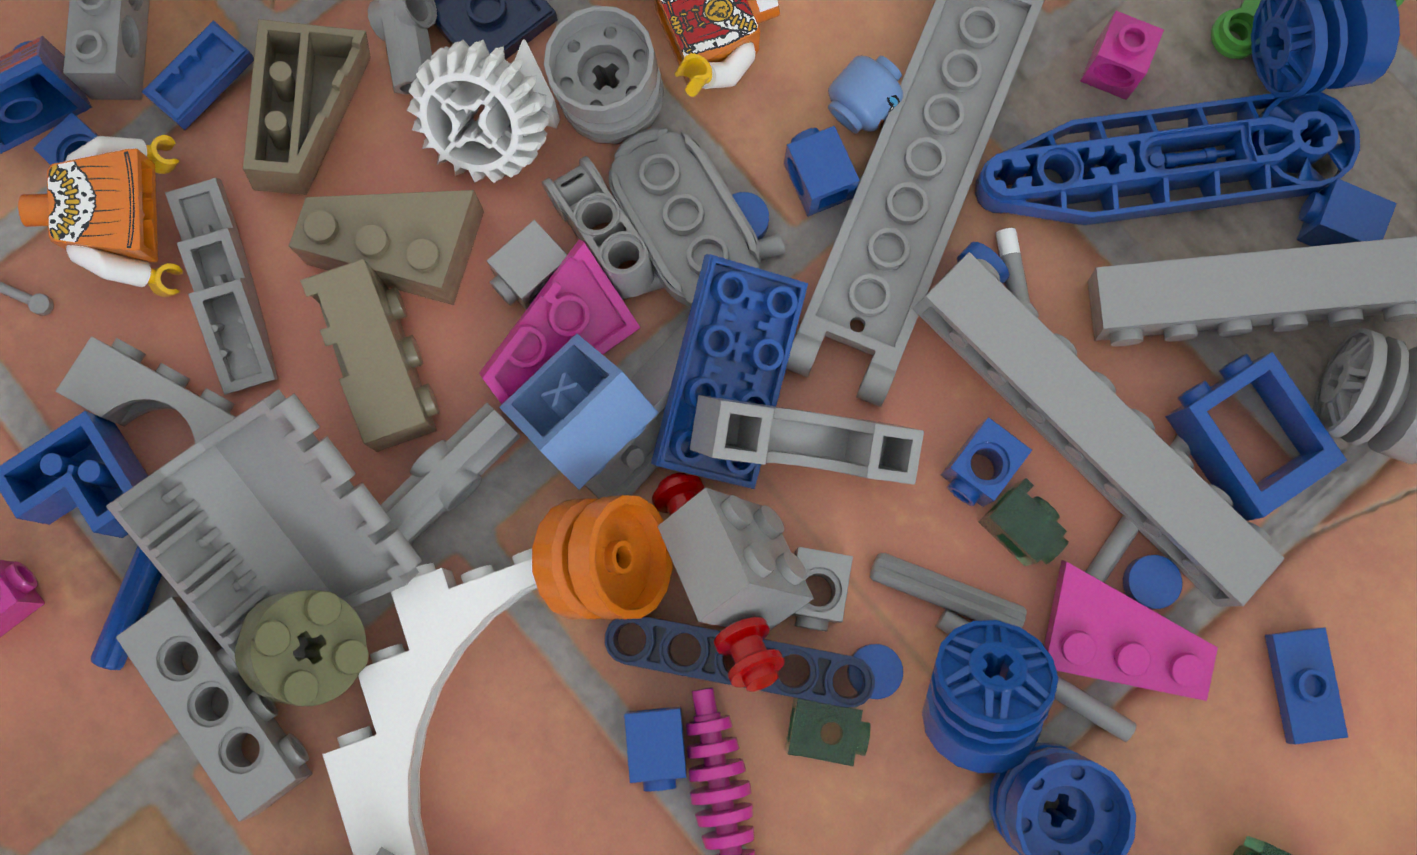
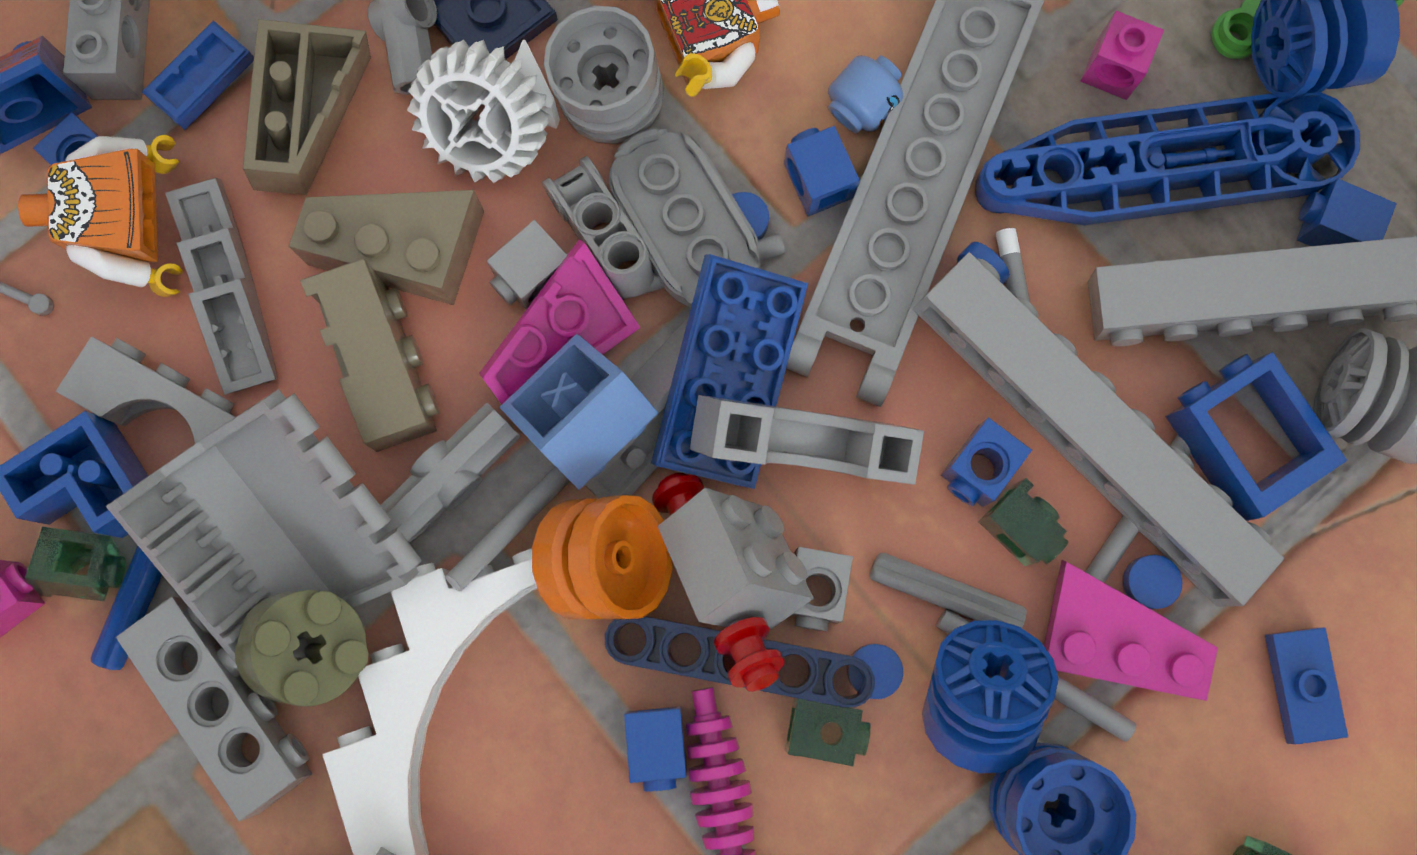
(63, 553): none -> clear green brick
(506, 529): none -> light grey bar

